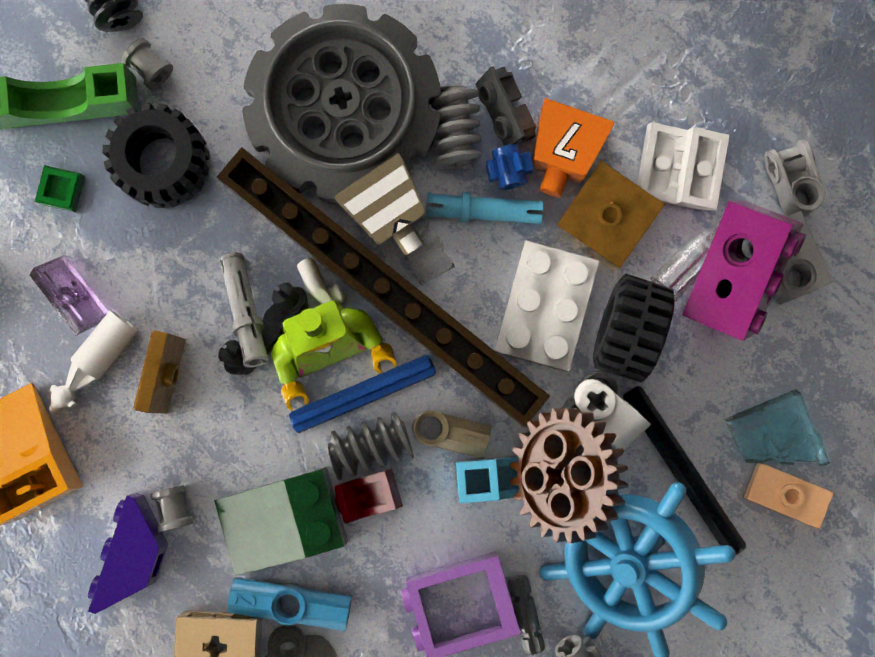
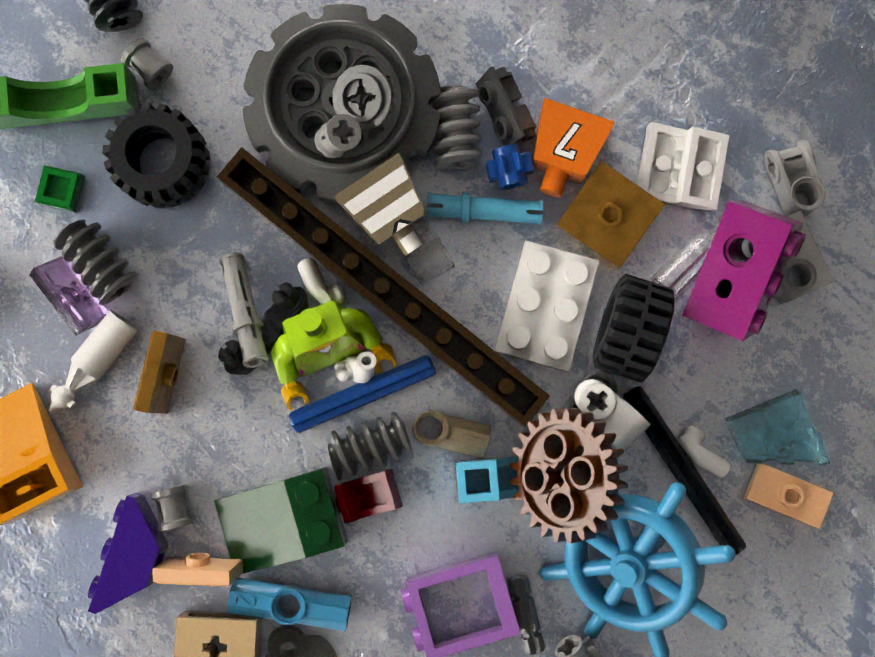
(93, 261): none -> dark grey piece
(198, 570): none -> light nougat plate
(343, 126): none -> light grey bush
(351, 84): none -> gear
(358, 368): none -> white arm
(700, 455): none -> white arm

